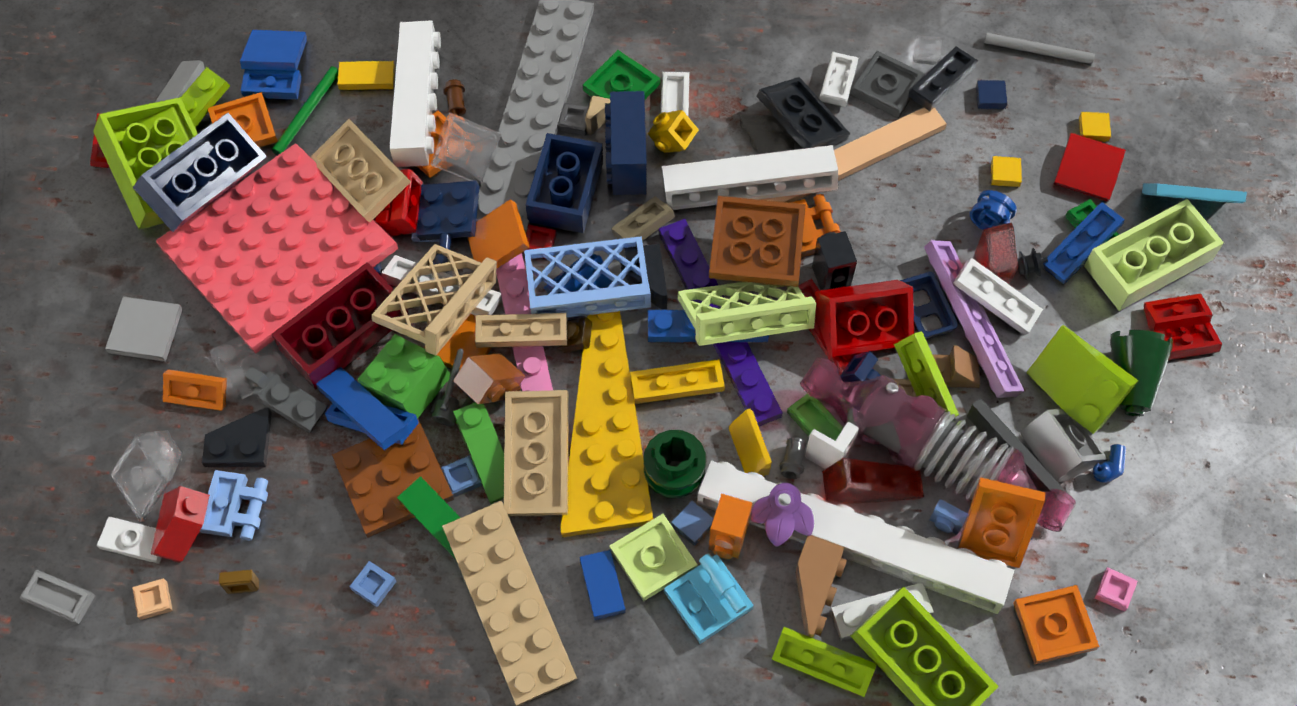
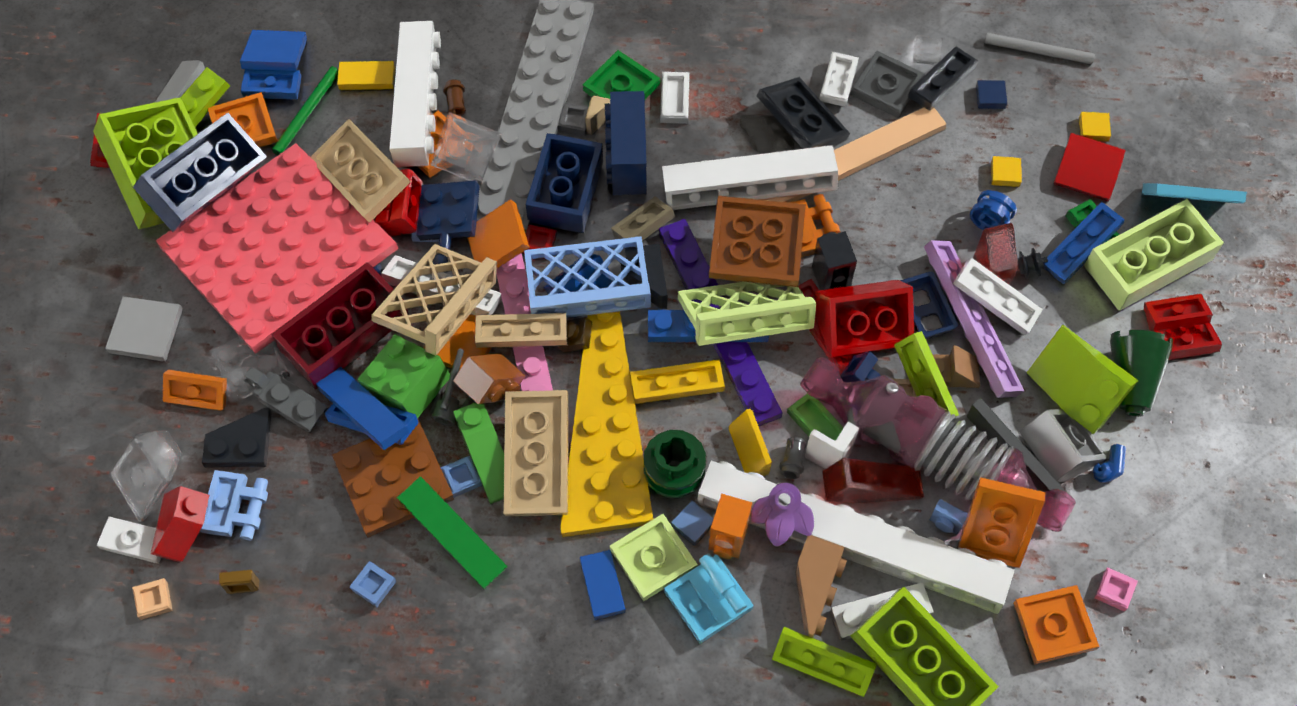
(57, 596): light grey tile -> none
(509, 603): tan plate -> none
(672, 131): yellow brick -> none

